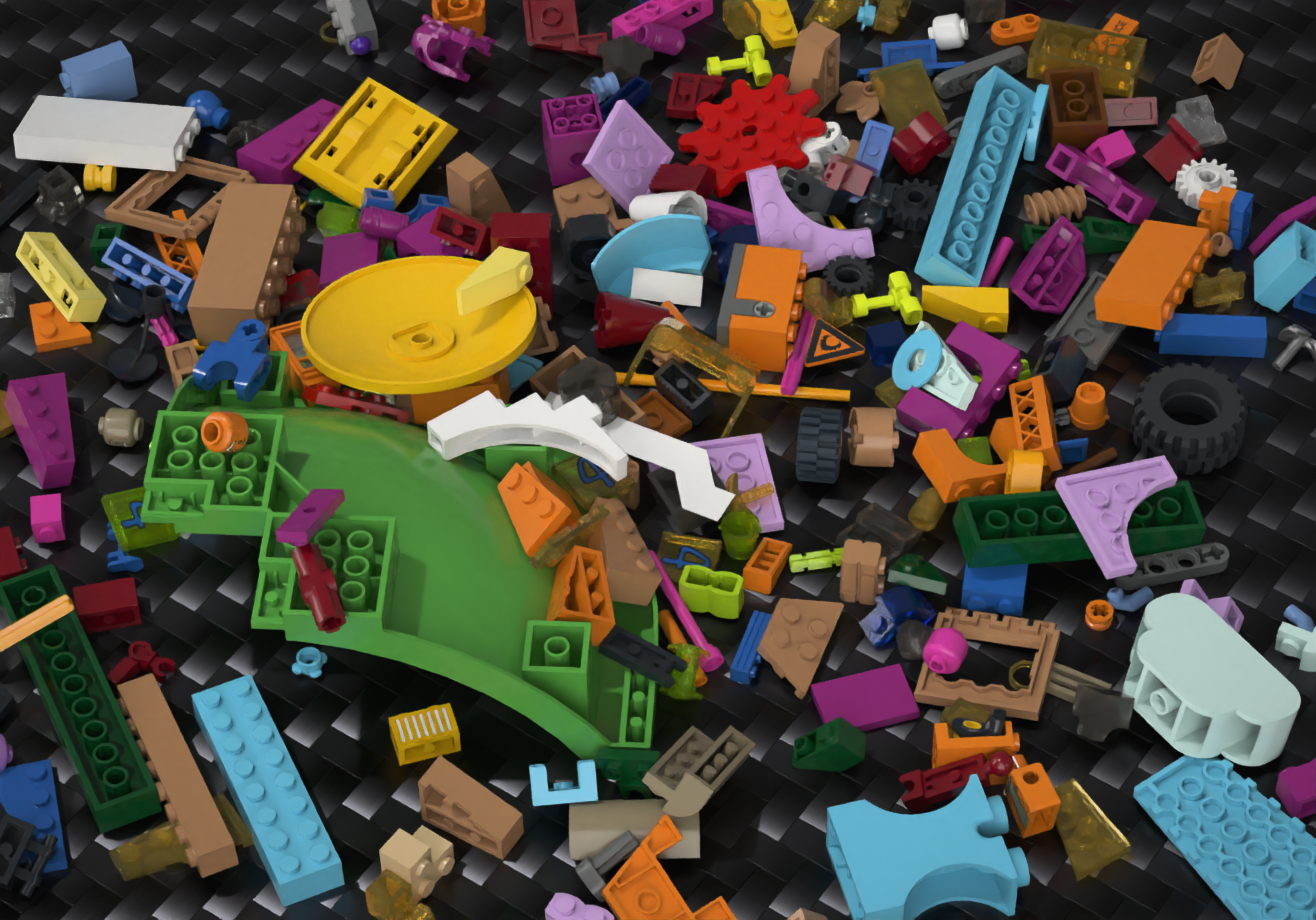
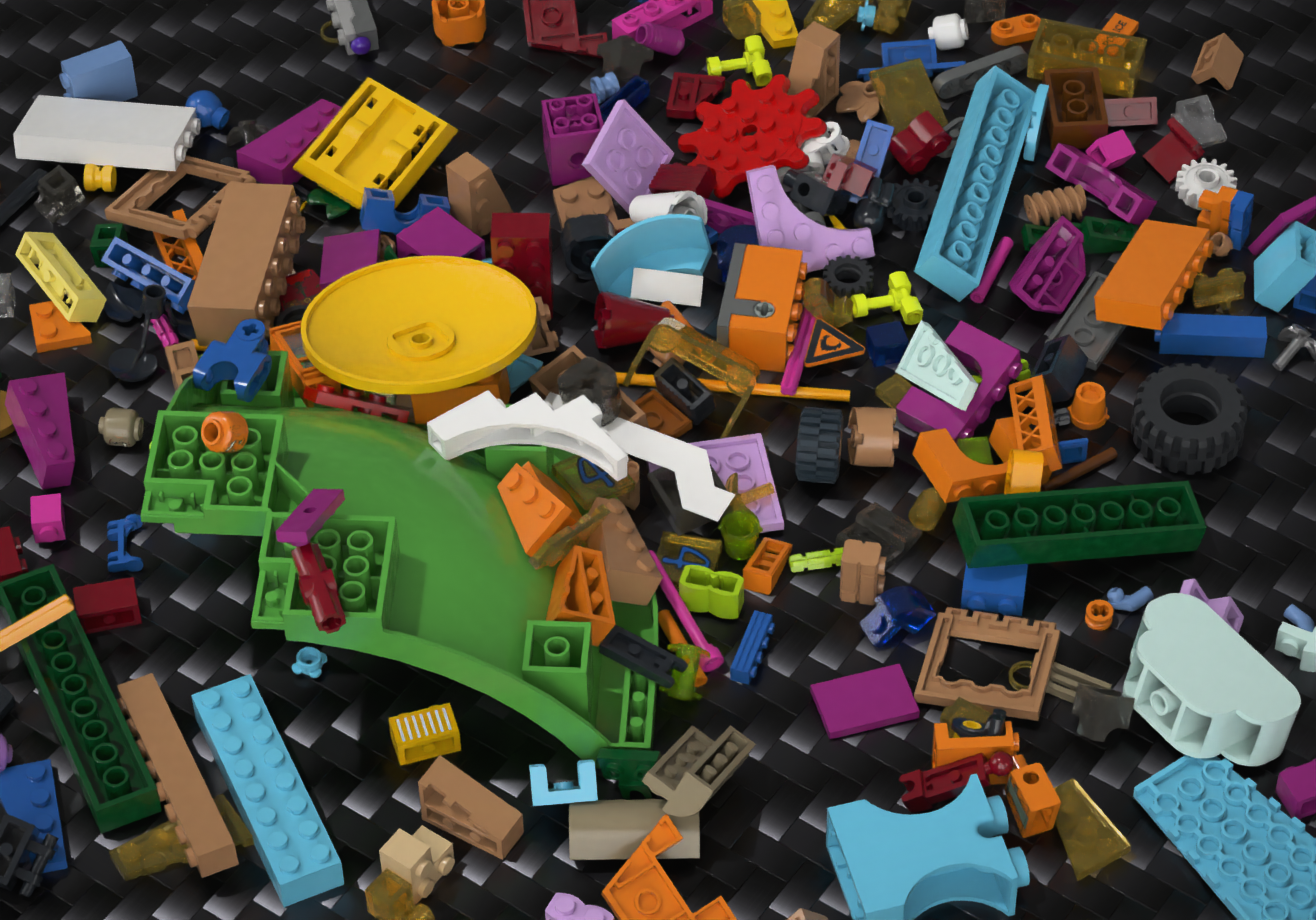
(124, 516): clear neon green tile -> none
(140, 658): dark red bar -> none
(337, 219): clear neon green brick -> none
(382, 222): magenta head -> none
(439, 39): magenta helmet -> none
(462, 230): dark red brick -> none
(494, 280): light yellow slope -> none
(594, 870): dark grey piece -> none
(798, 638): medium nougat wing -> none
(830, 747): dark green slope -> none
(912, 638): clear smoke cone -> none
(916, 573): dark green wing -> none
(924, 340): medium azure gear -> none
(945, 650): dark pink head -> none
(978, 306): yellow slope -> none
(1104, 502): lavender plate -> none
(1174, 571): dark grey beam -> none

